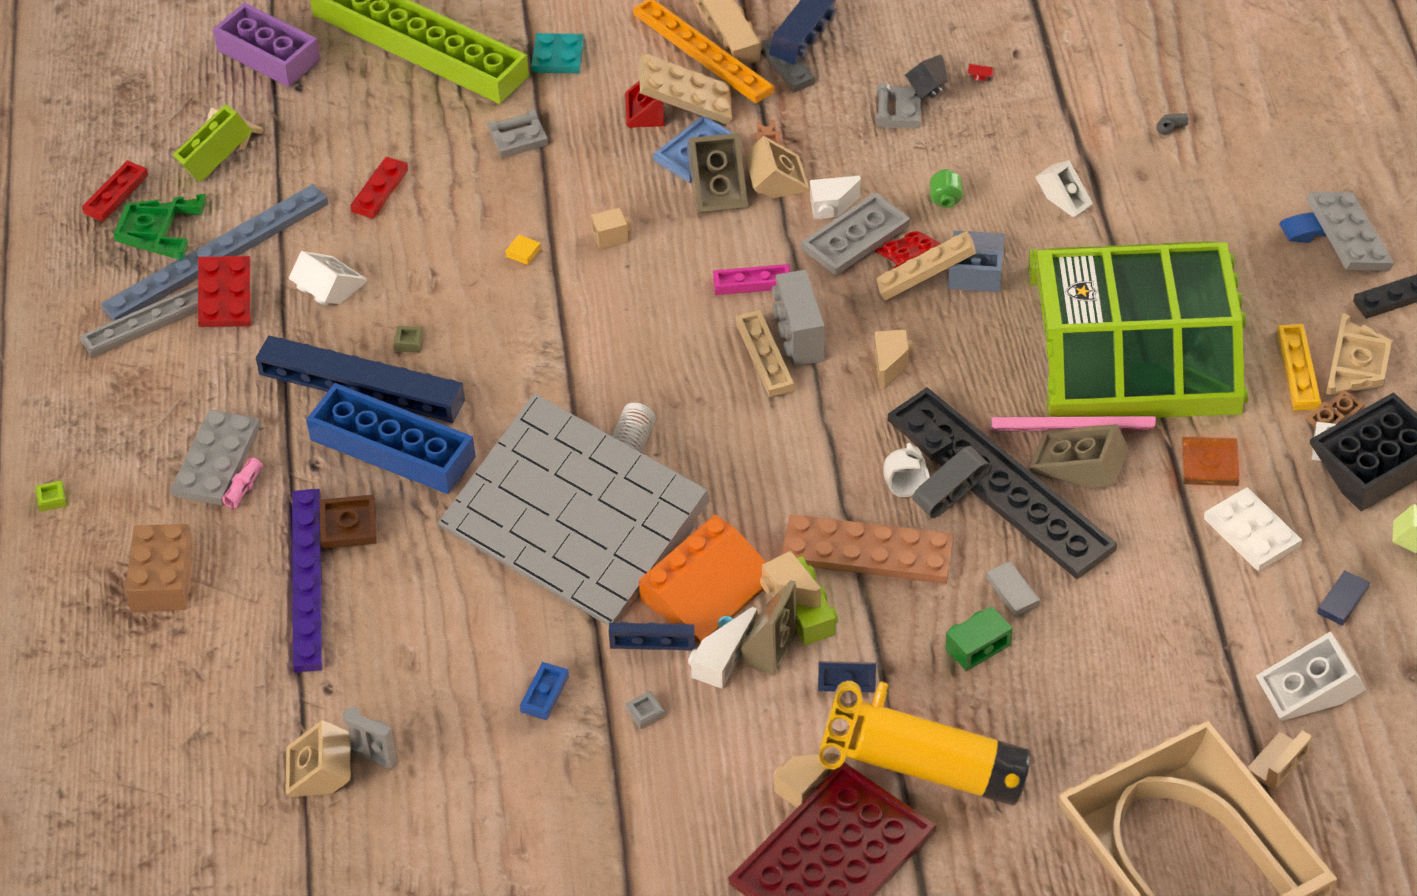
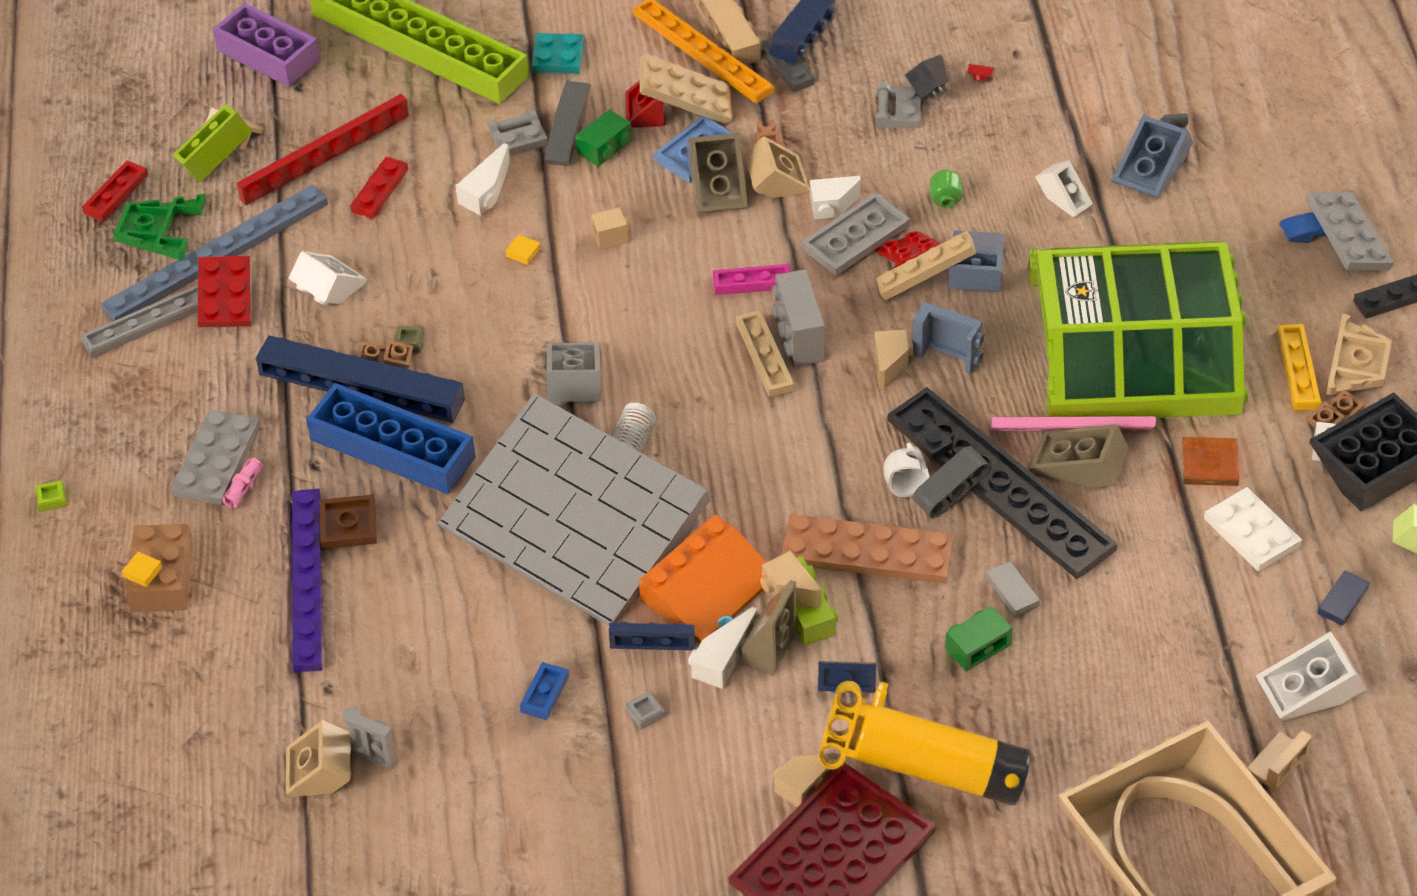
(142, 569): none -> yellow tile
(322, 149): none -> red plate
(393, 354): none -> medium nougat slope
(483, 185): none -> white slope
(567, 123): none -> dark grey slope
(573, 372): none -> light grey slope
(603, 138): none -> green brick
(948, 334): none -> sand blue panel
(1153, 156): none -> sand blue slope

